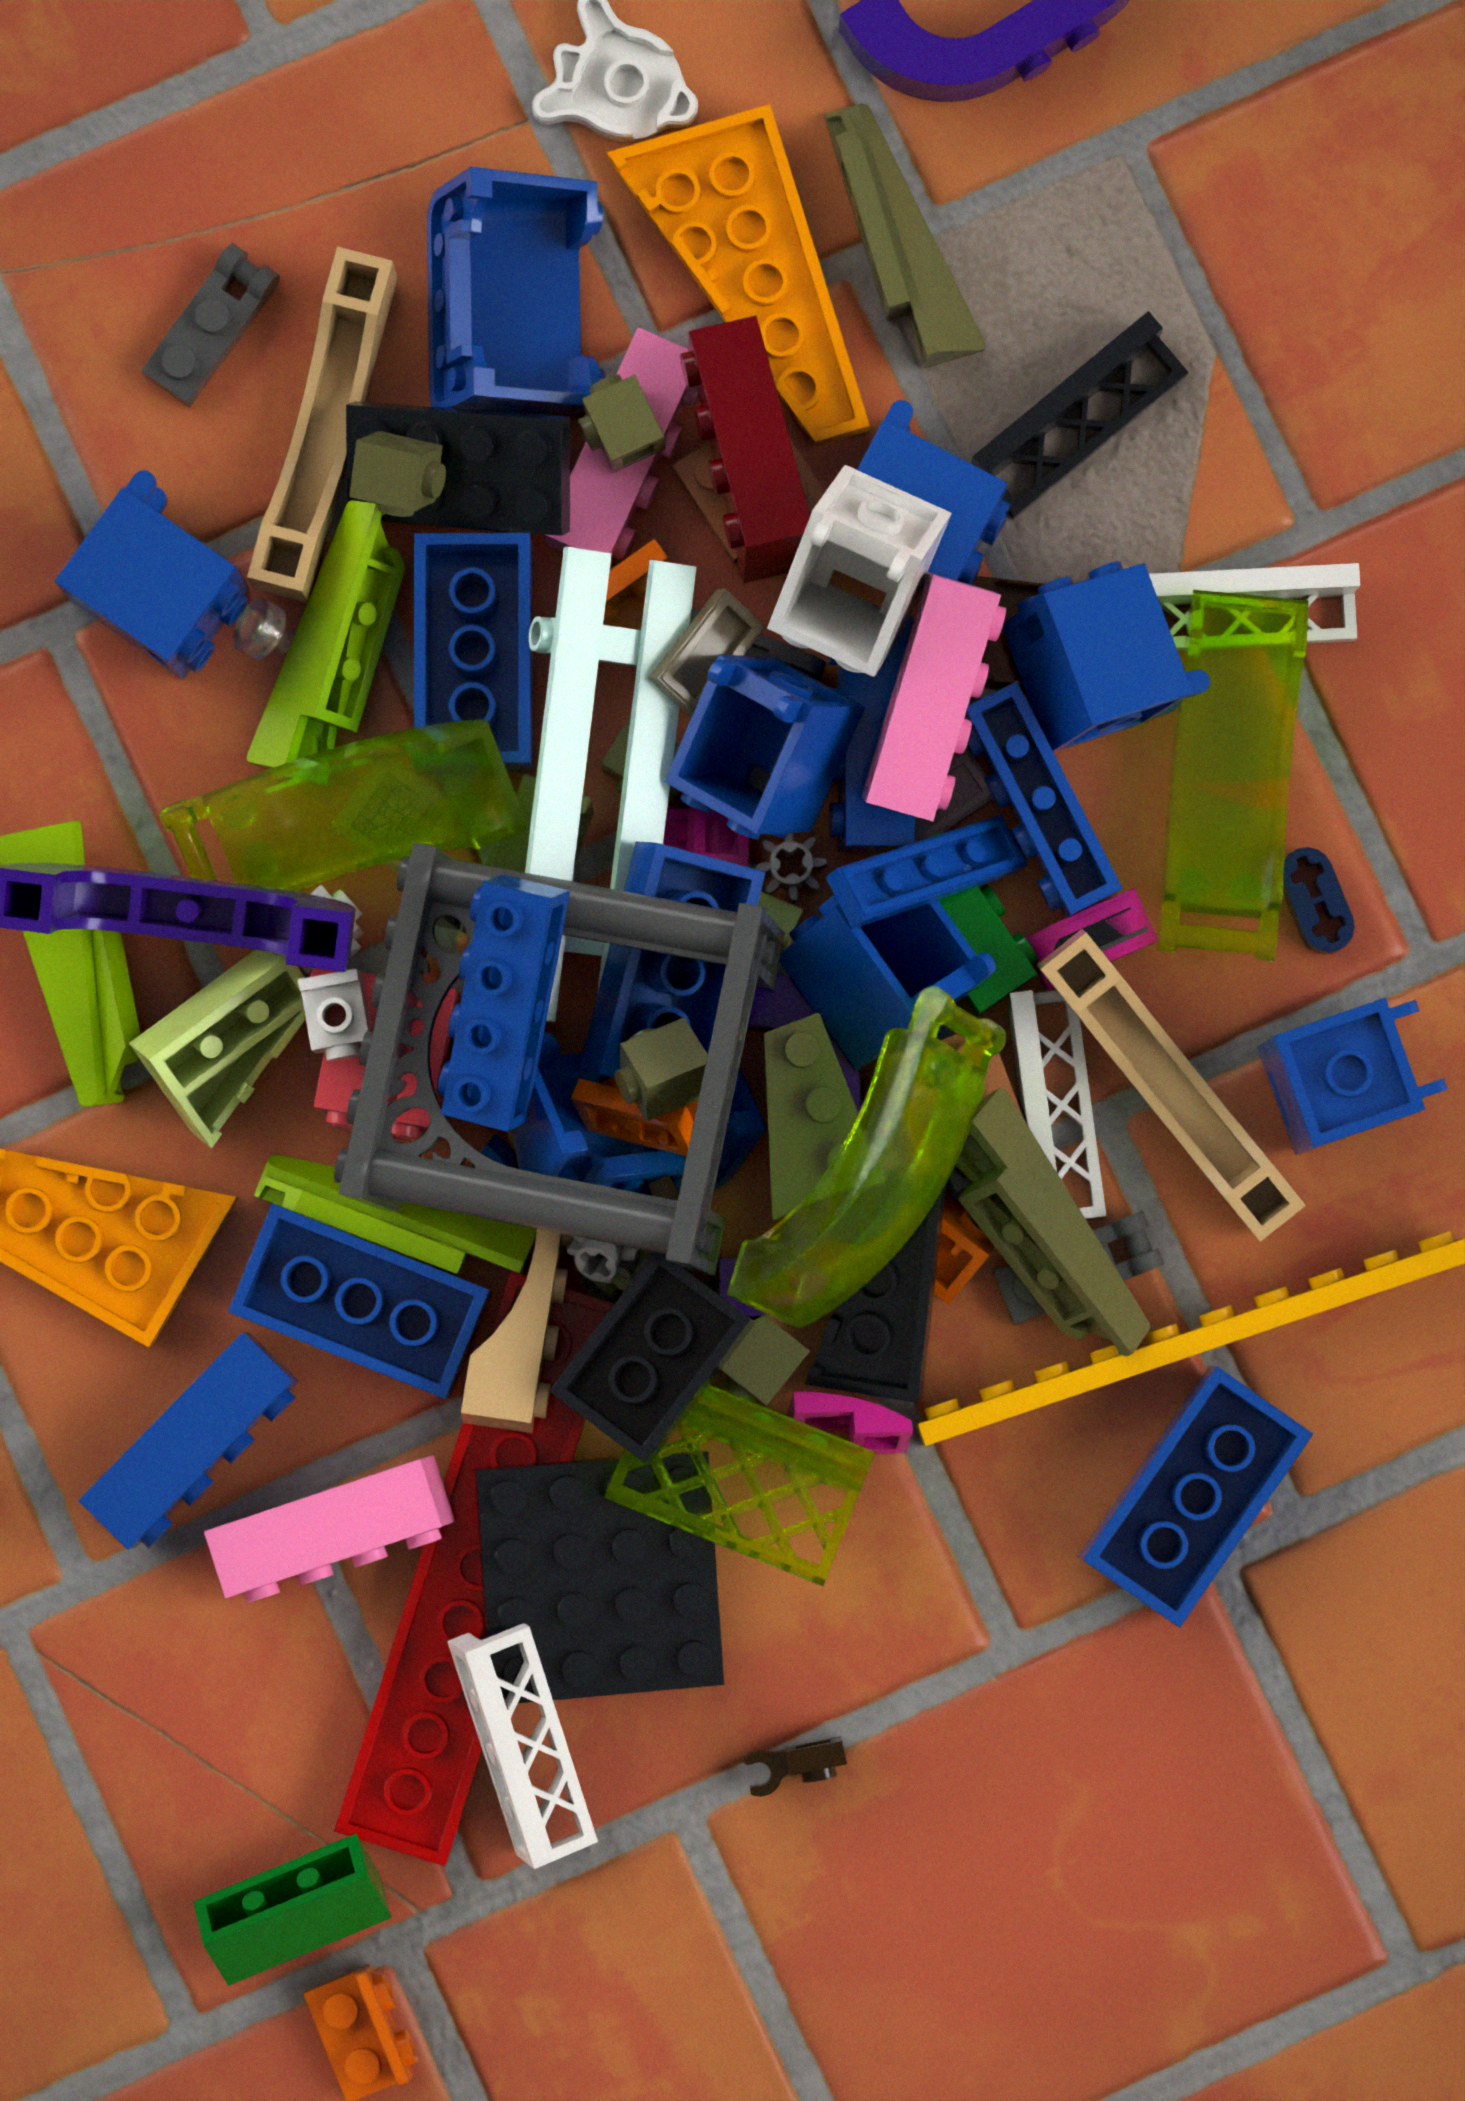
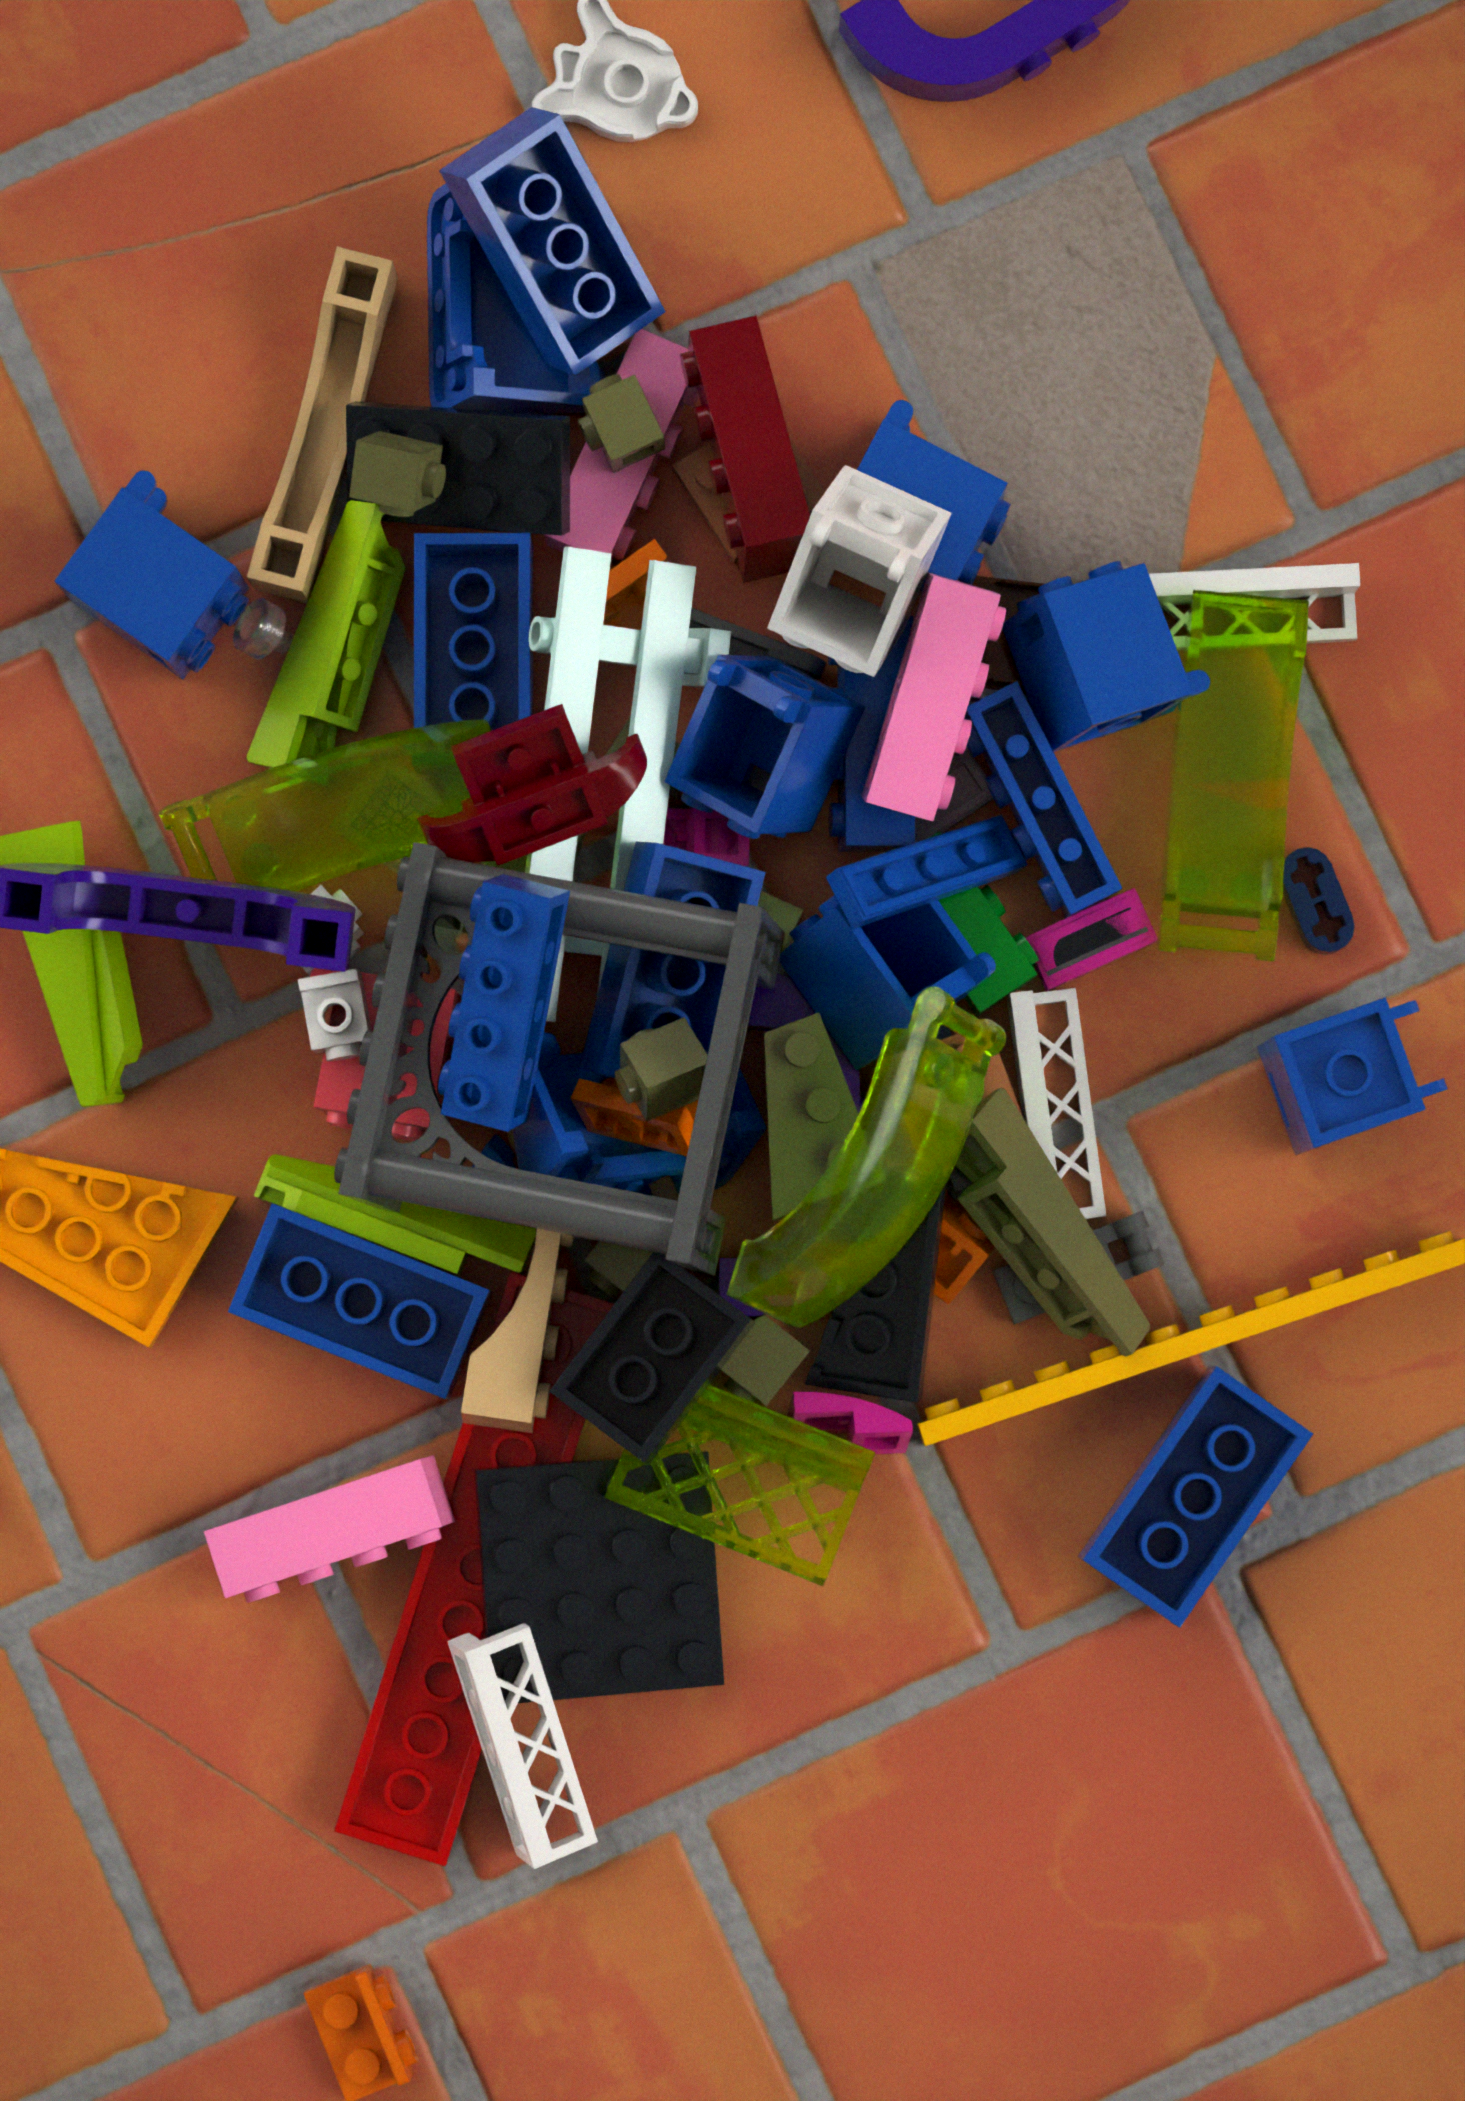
(189, 1441): blue brick -> none
(210, 326): dark grey plate -> none
(223, 1039): yellowish green wedge -> none
(291, 1909): green brick -> none
(532, 789): none -> dark red plate
(553, 240): none -> blue brick
(602, 1260): light grey gear -> none
(718, 629): dark tan tile -> none
(742, 234): light orange wing -> none
(792, 881): light grey gear -> none
(812, 1760): dark brown plate -> none
(898, 242): olive wedge -> none
(1073, 393): black fence -> none
(1171, 1085): tan arch -> none

